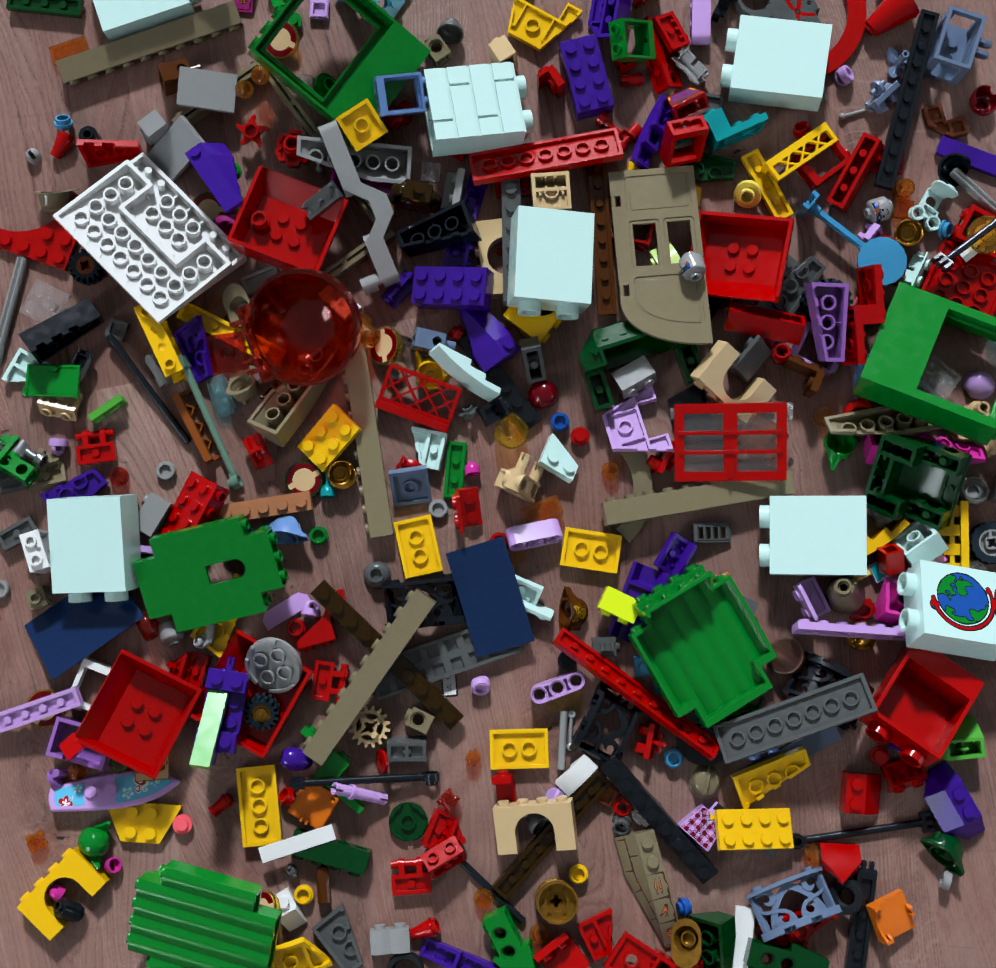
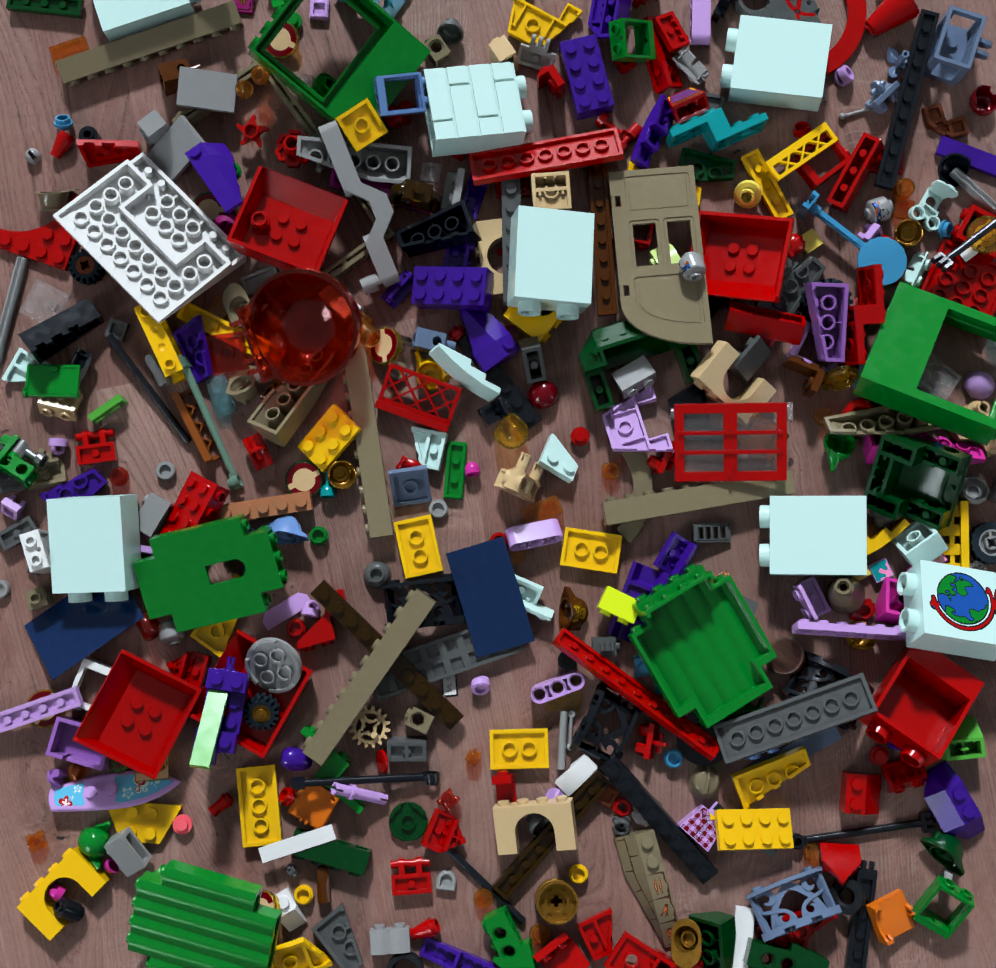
(11, 508): none -> lavender tile
(71, 748): red slope -> none
(127, 851): none -> light grey piece
(207, 638): light grey arm -> none
(322, 200): dark grey hinge -> none
(323, 679): red plate -> none
(443, 857): red bracket -> none
(446, 880): none -> light grey tile
(468, 508): red bracket -> none
(469, 411): dark grey plate -> none
(536, 54): none -> light grey hinge
(559, 422): blue plate -> none
(632, 79): red pin -> none
(675, 131): red window -> none
(683, 907): blue plate -> none
(780, 353): red cone -> none
(796, 246): none -> red animal
(811, 240): none -> light yellow tile
(840, 378): none -> clear yellow tile
(890, 559): red brick -> none
(933, 921): none -> green window

